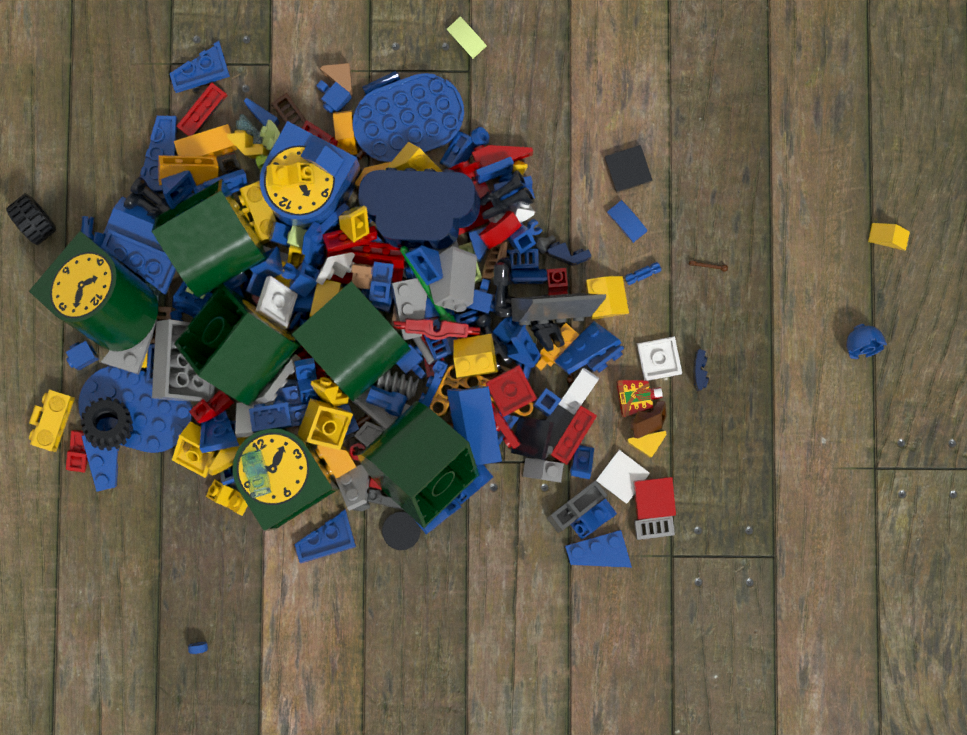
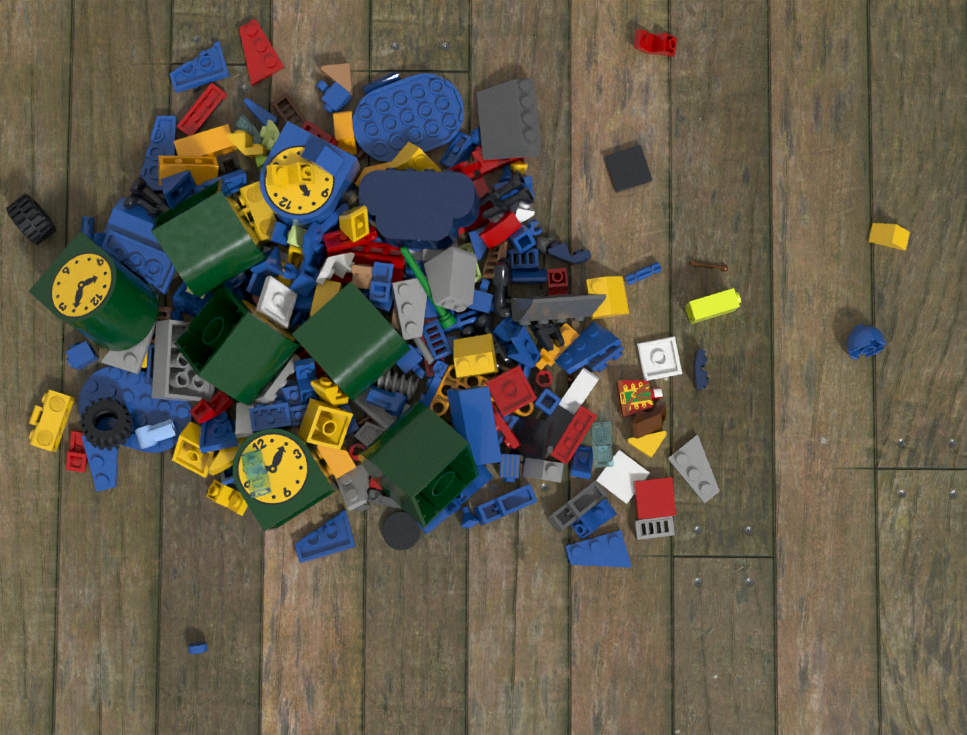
(150, 435): none -> light blue piece
(259, 53): none -> red wing
(426, 263): blue slope -> none
(447, 328): red piece -> none
(466, 37): yellowish green slope -> none
(468, 518): none -> blue rock
(494, 170): blue tile -> none
(505, 504): none -> blue slope
(509, 120): none -> dark grey slope
(509, 467): none -> blue brick
(542, 373): none -> red bush
(602, 444): none -> clear light blue slope
(627, 221): blue slope -> none
(655, 44): none -> red slope
(695, 469): none -> light grey wing
(713, 306): none -> neon yellow brick

